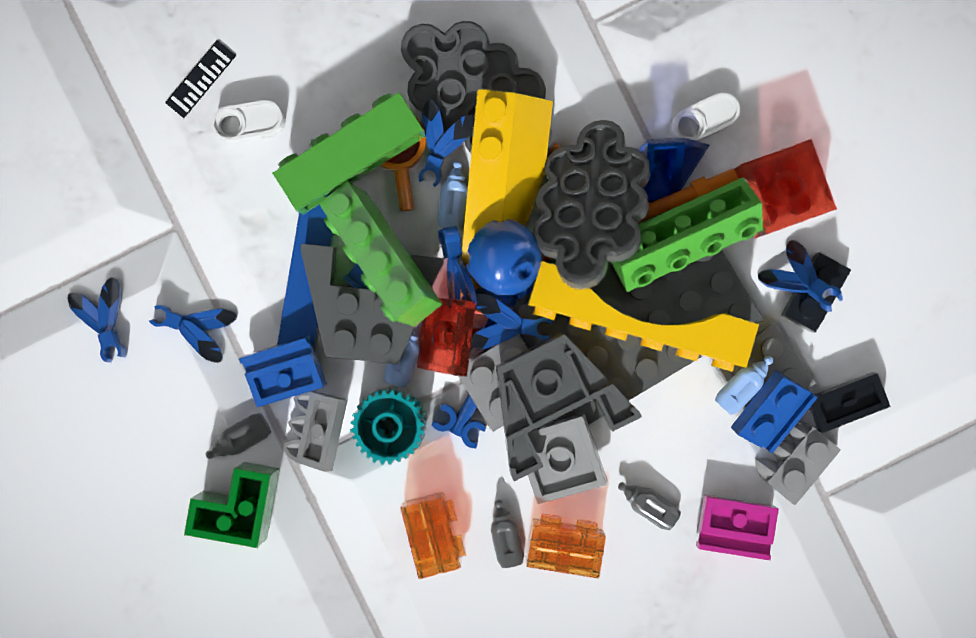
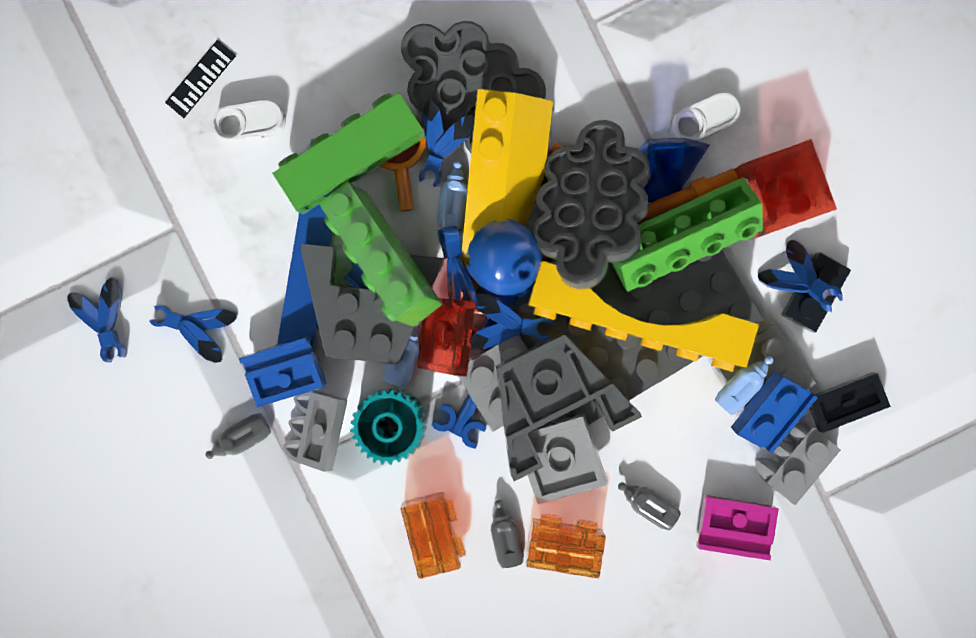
(238, 517): green brick -> none

